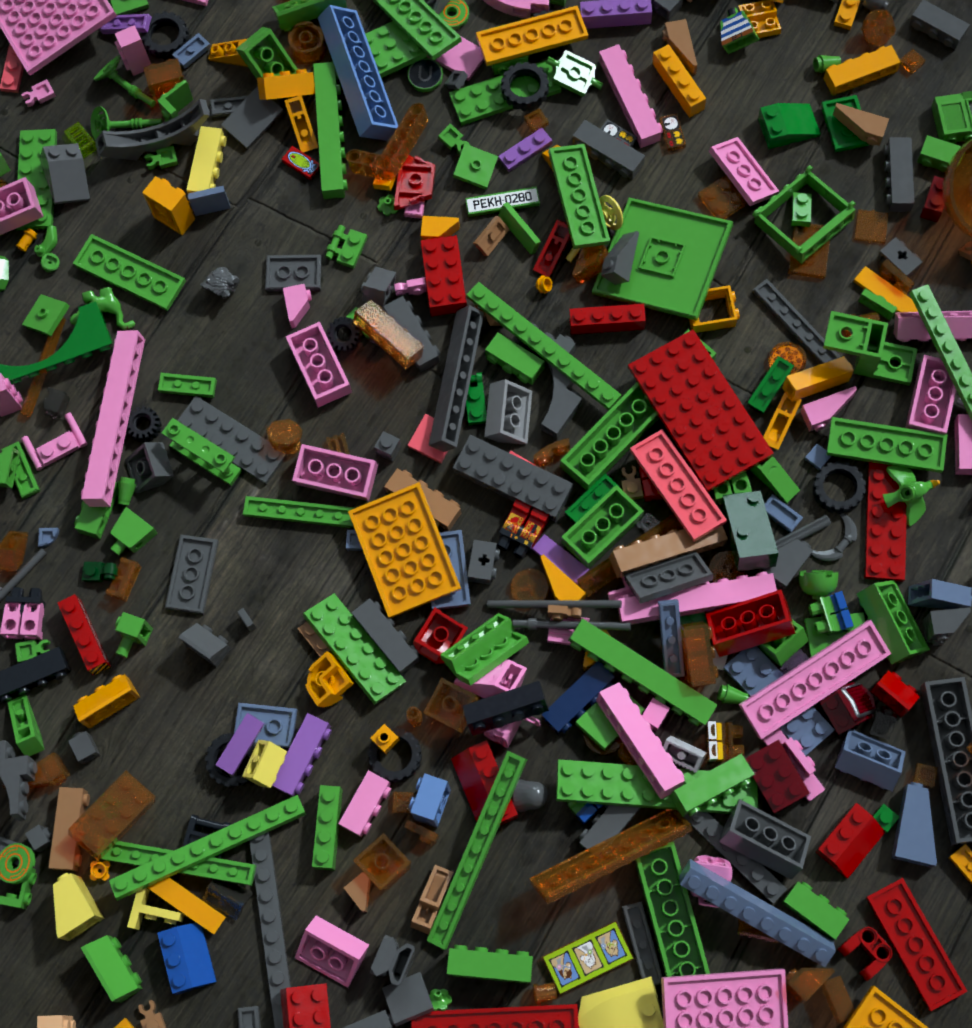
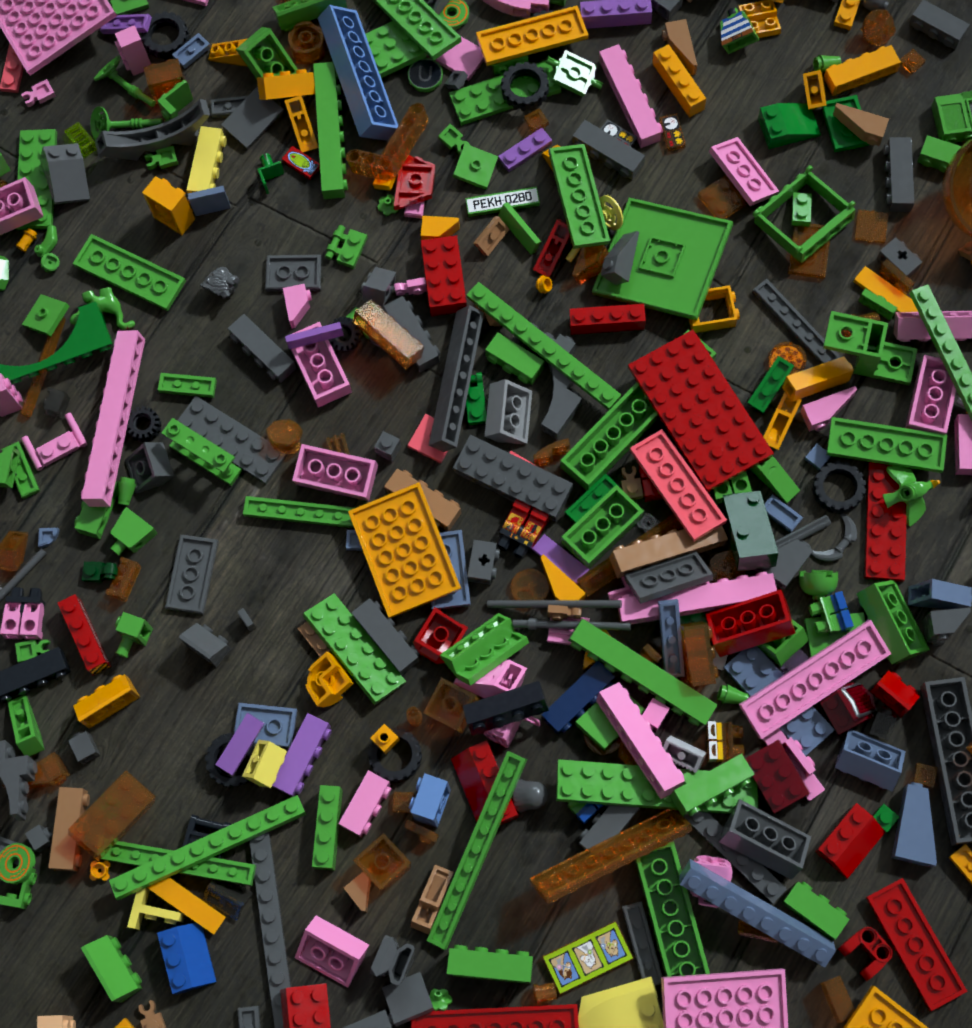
(73, 907): light yellow slope -> none
(262, 348): none -> dark grey brick
(269, 169): none -> green bracket
(314, 335): none -> medium lavender tile
(650, 654): none -> clear orange plate
(806, 981): clear orange slope -> none
(814, 89): none -> light orange slope
(934, 202): dark red brick -> none

